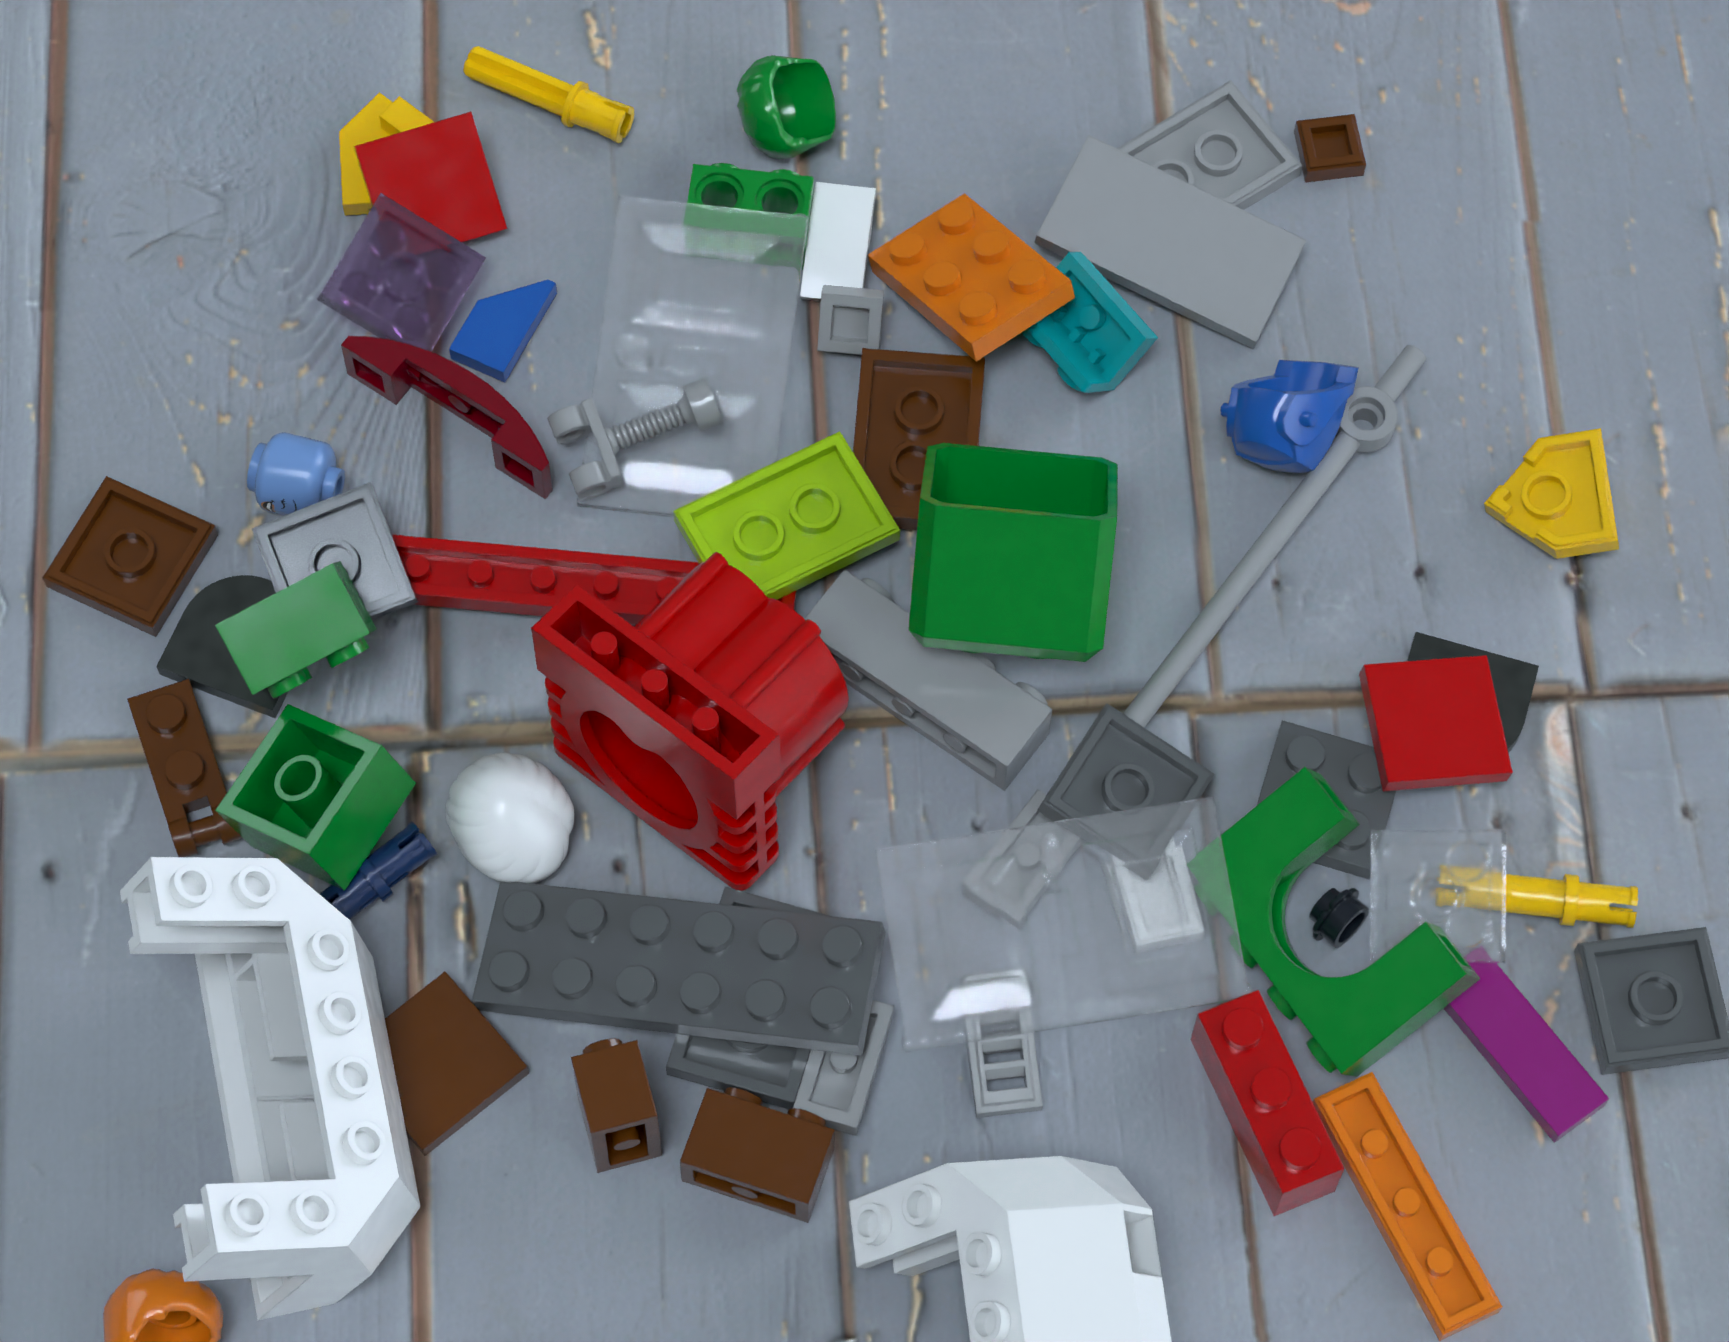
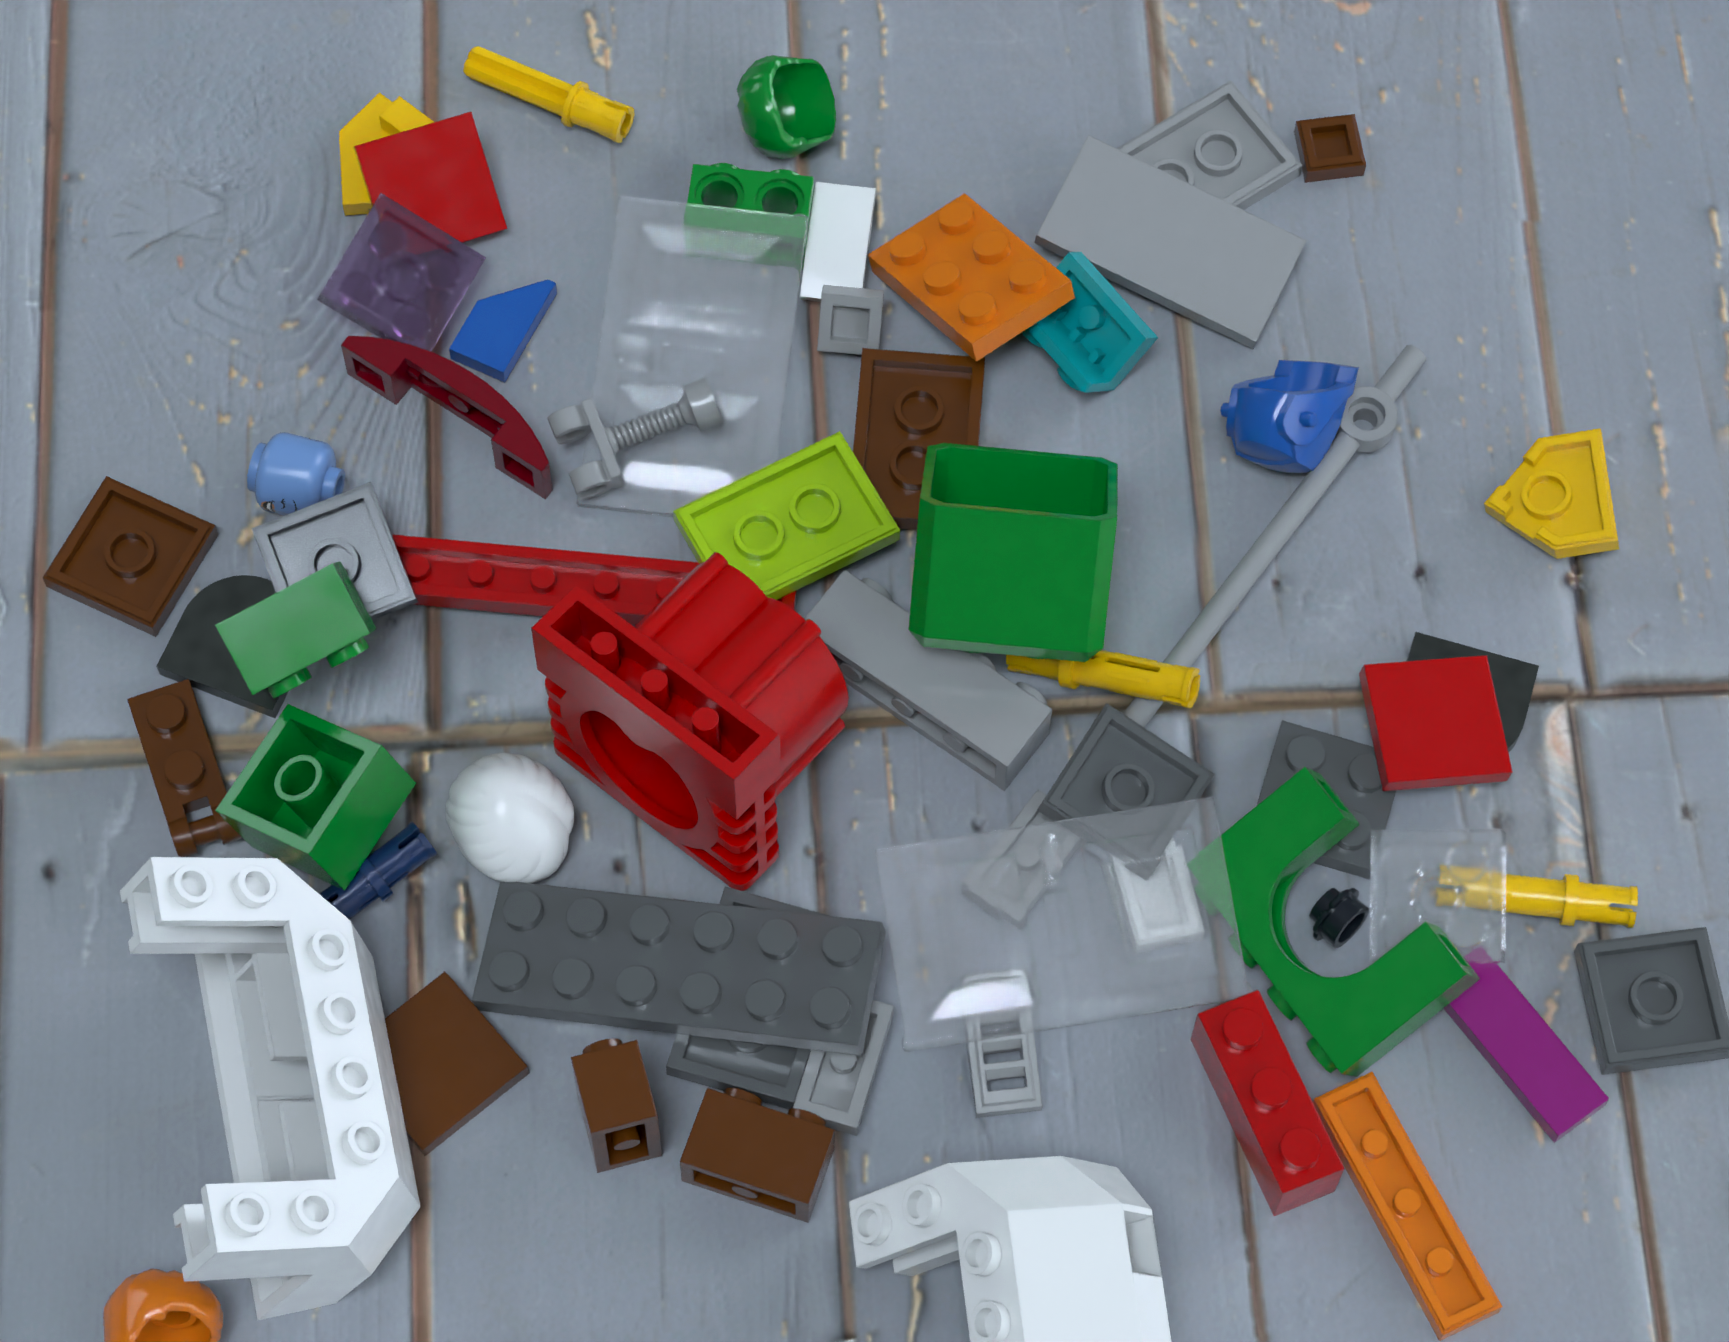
(1118, 674): none -> yellow pin

